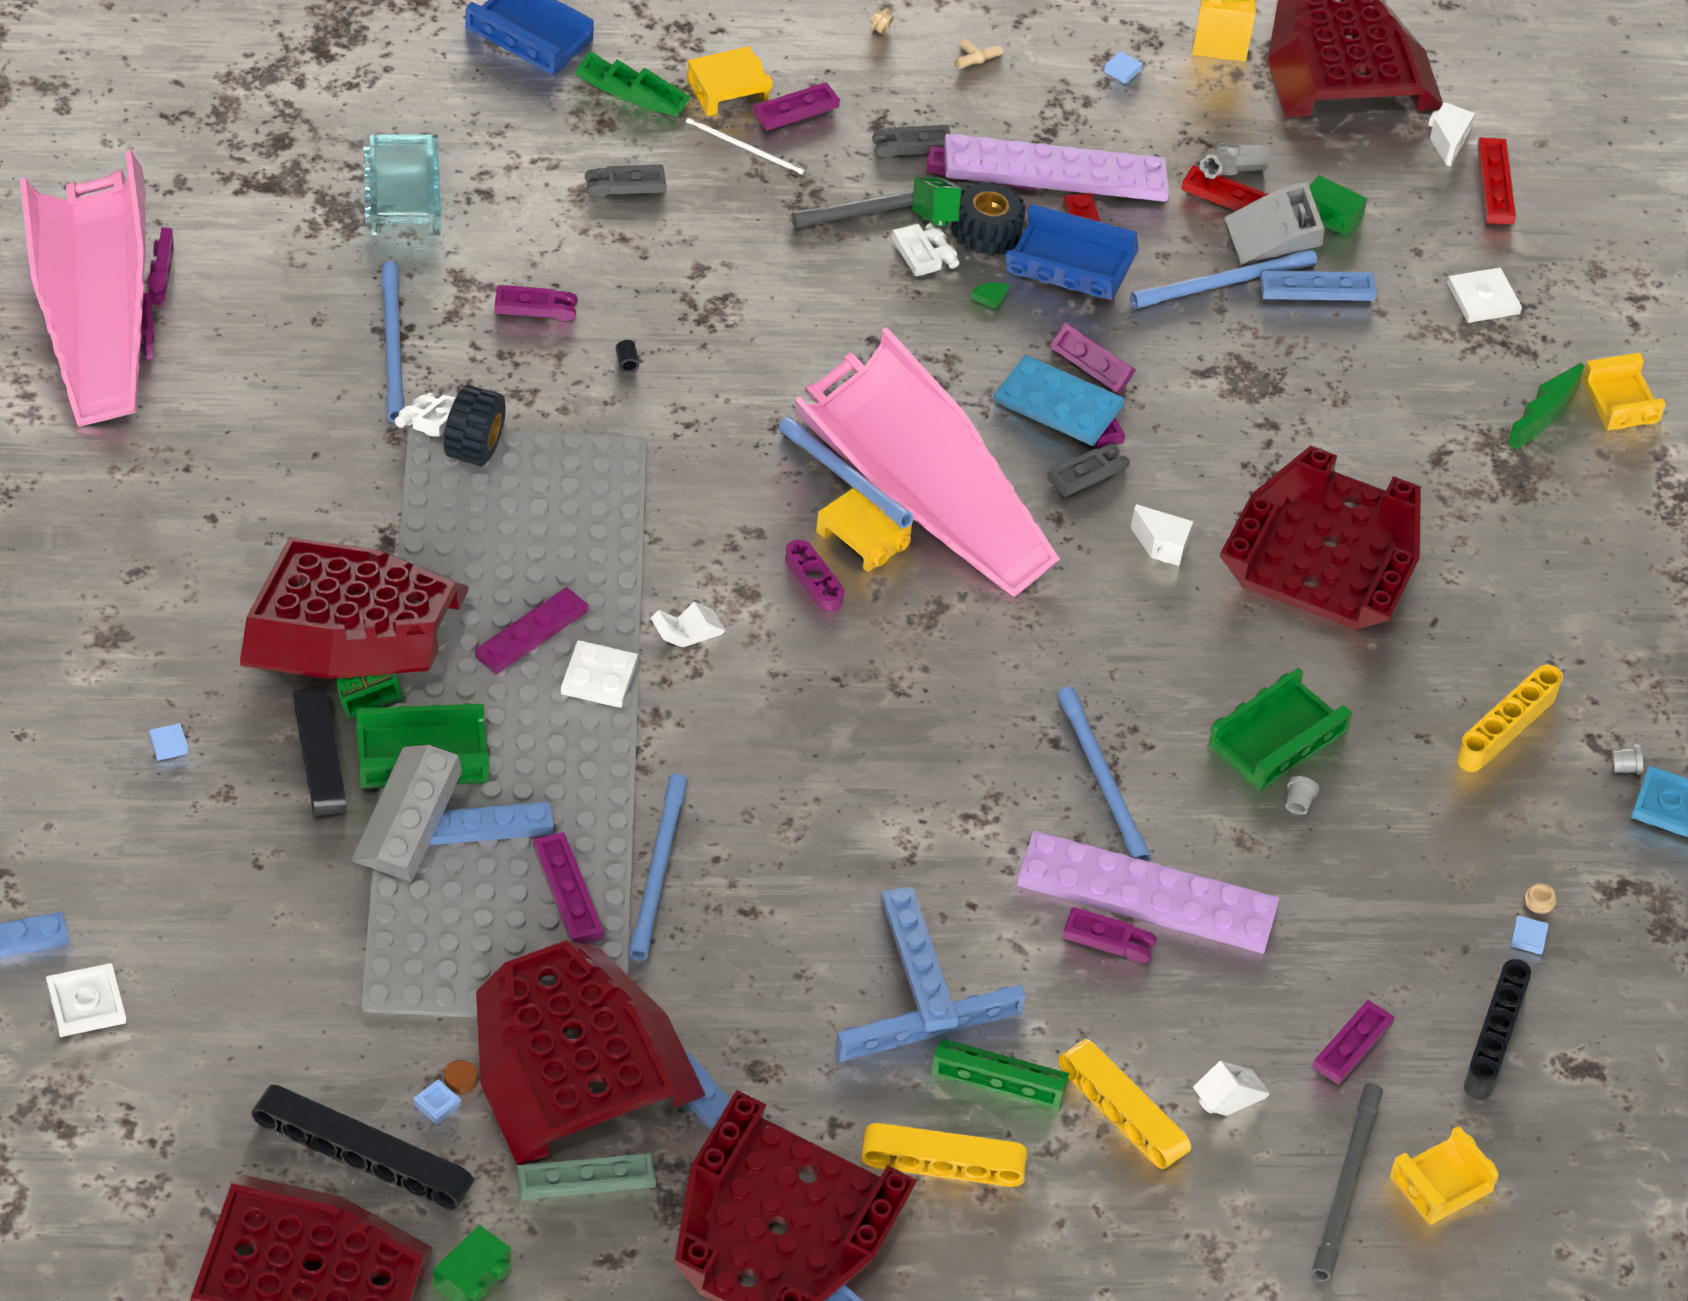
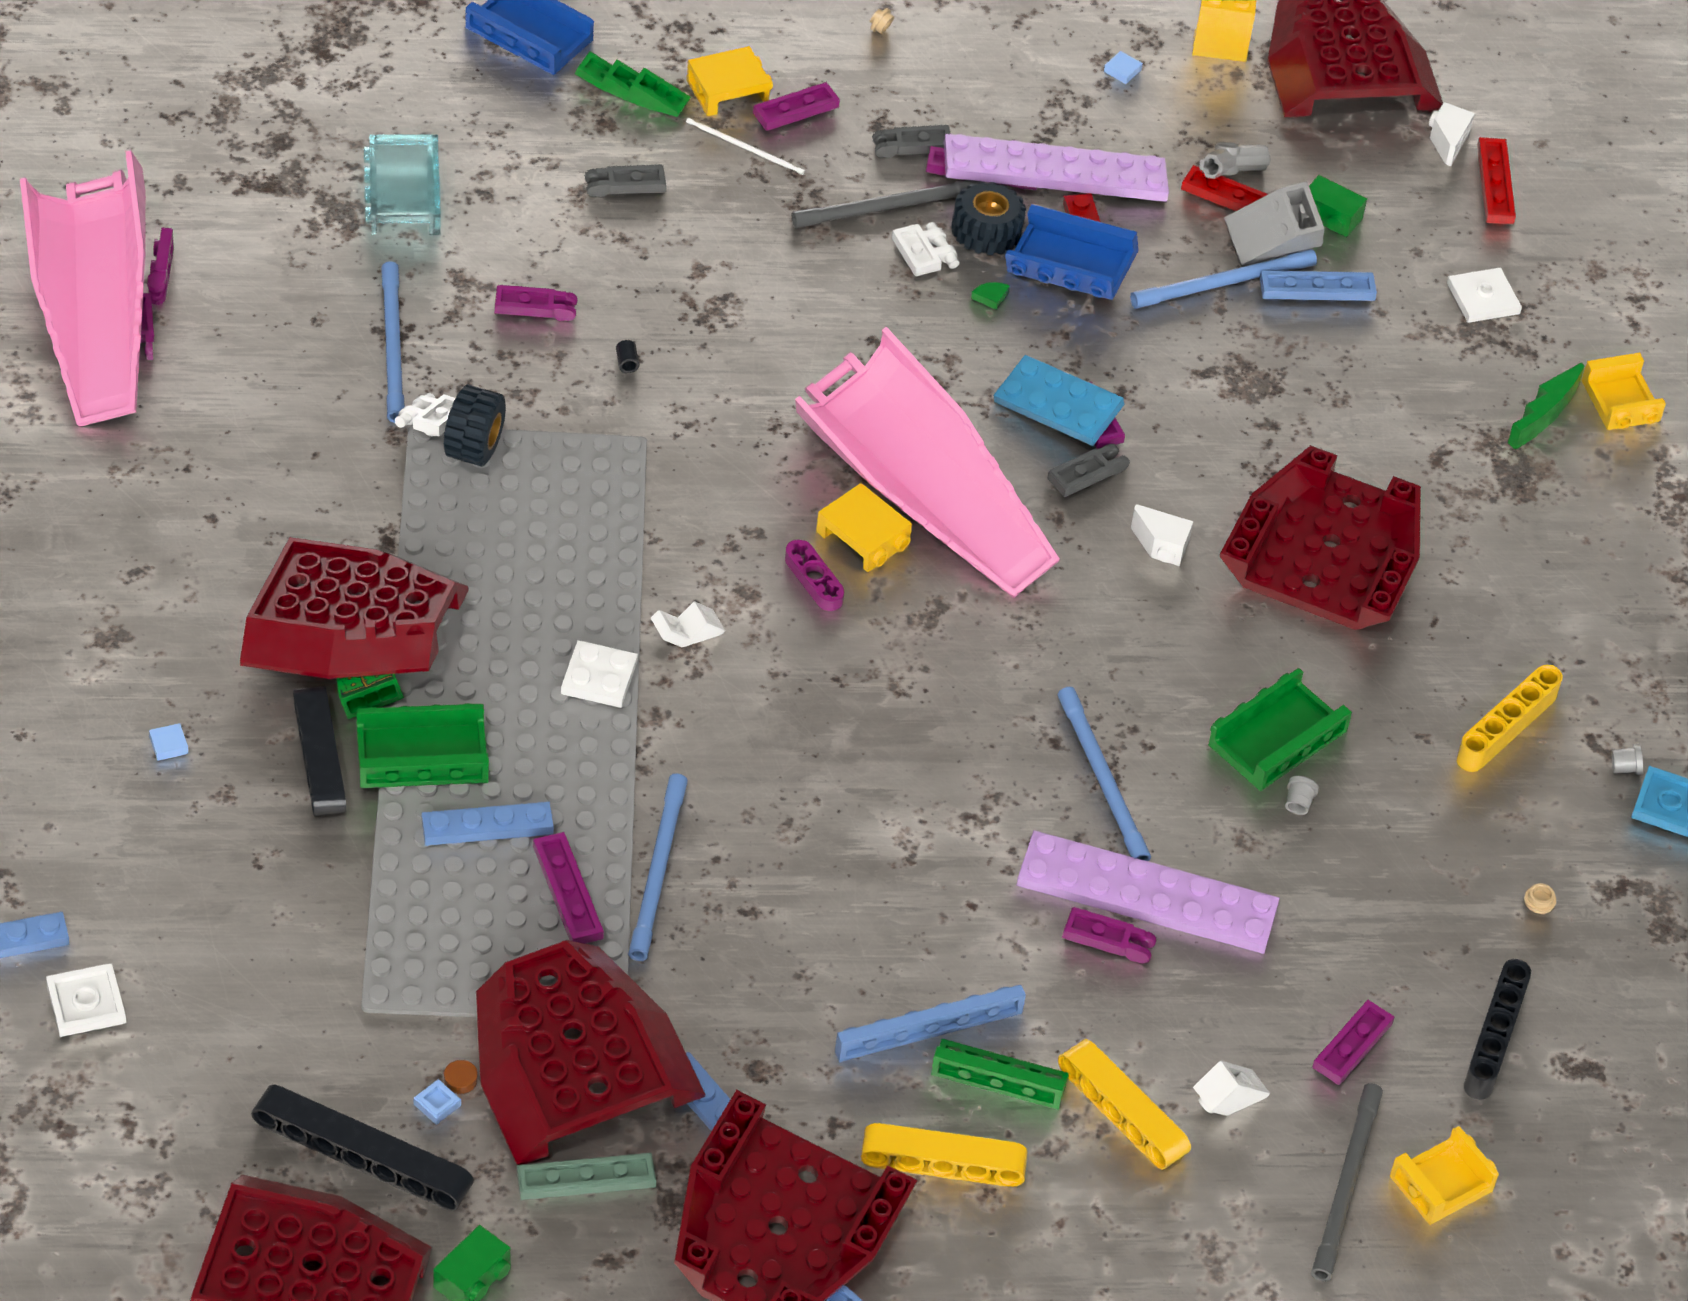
(408, 811): light grey slope -> none
(531, 630): magenta plate -> none
(890, 507): medium blue piece -> none
(919, 959): medium blue plate -> none
(936, 200): green brick -> none
(976, 55): tan piece -> none
(1093, 358): magenta plate -> none
(1529, 935): light blue tile -> none

